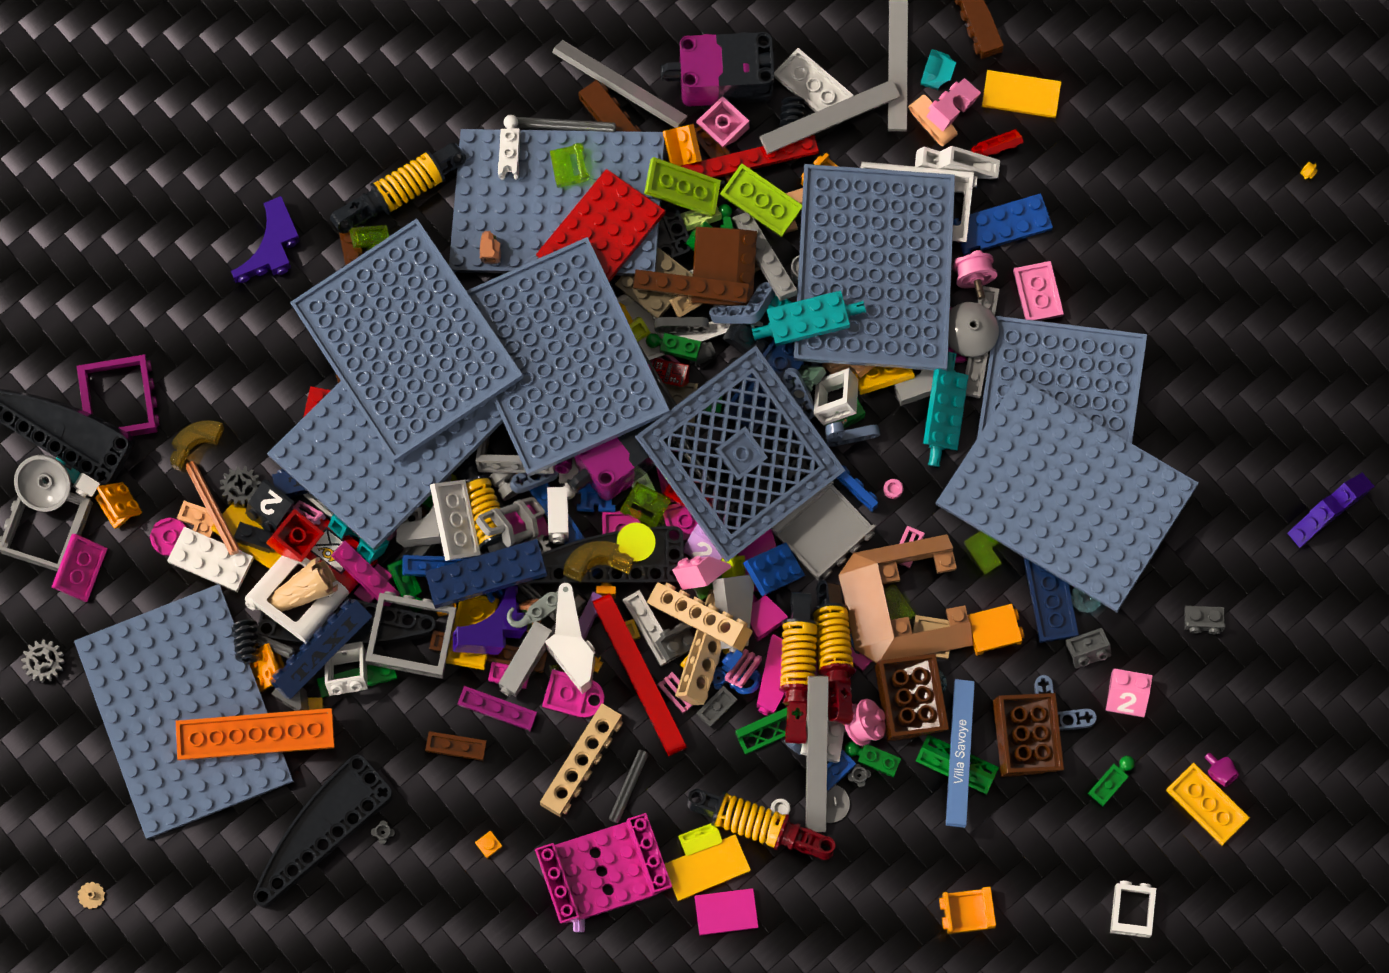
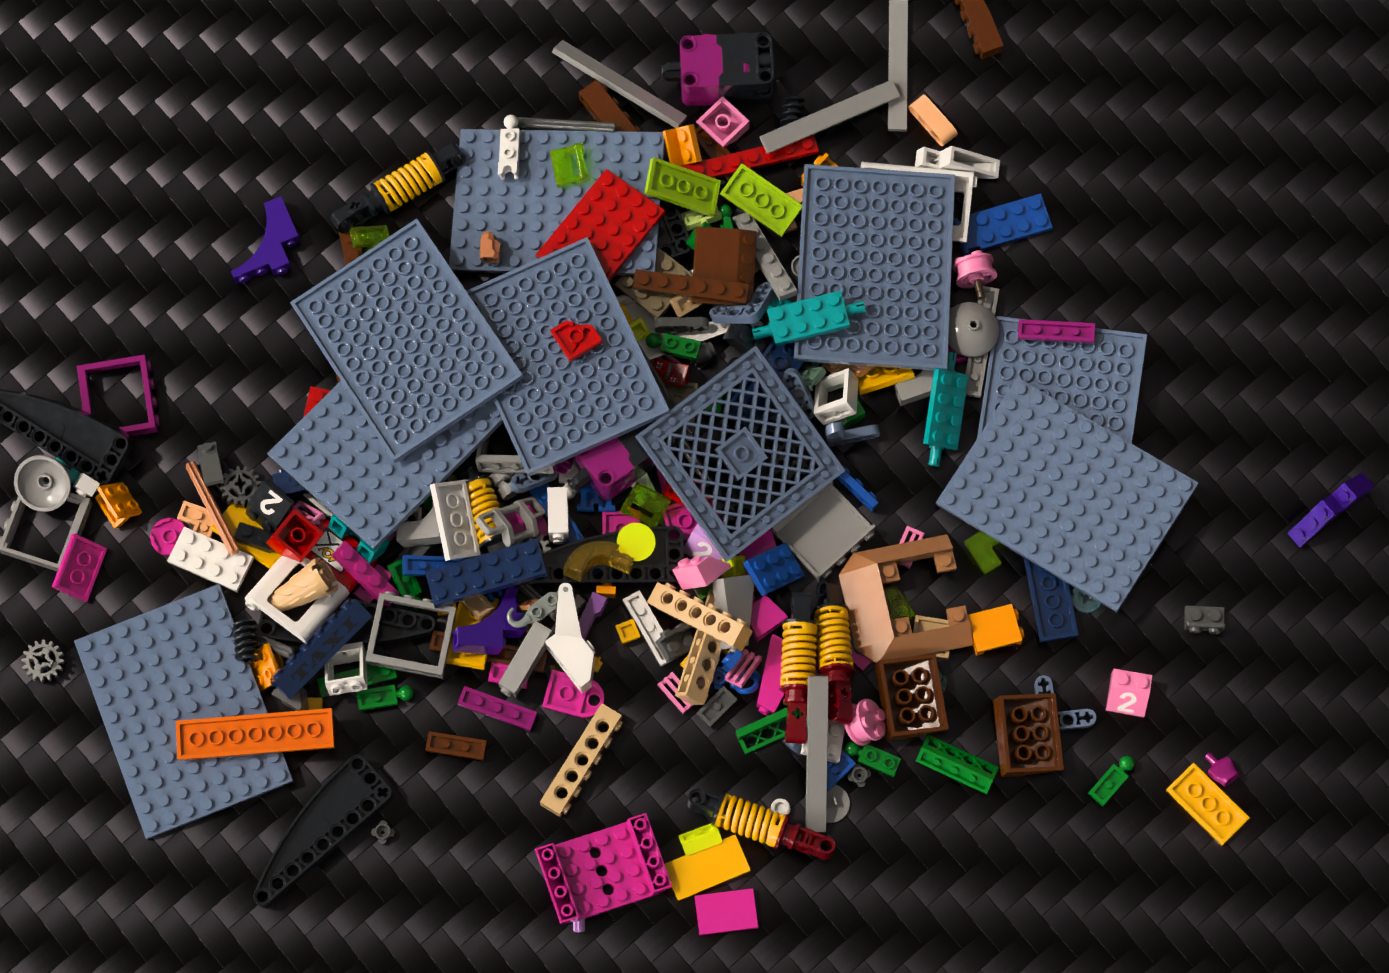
(91, 895): tan piece -> none
(191, 436): clear yellow arch -> none
(210, 463): none -> dark grey slope
(382, 697): none -> green plate
(479, 607): none -> tan tile
(488, 844): light orange plate -> none
(575, 339): none -> red plate
(628, 786): dark grey axle -> none
(639, 674): red beam -> none
(810, 82): white plate -> none
(893, 488): bright pink tile -> none
(937, 70): teal slope -> none
(944, 111): bright pink arch -> none
(960, 753): medium blue tile -> none
(968, 911): light orange panel -> none
(997, 144): red hinge -> none
(1021, 94): yellow tile -> none
(1038, 291): bright pink plate -> none
(1056, 331): none -> magenta plate
(1089, 648): dark grey bracket -> none
(1127, 929): white window -> none
(1309, 170): yellow plate -> none

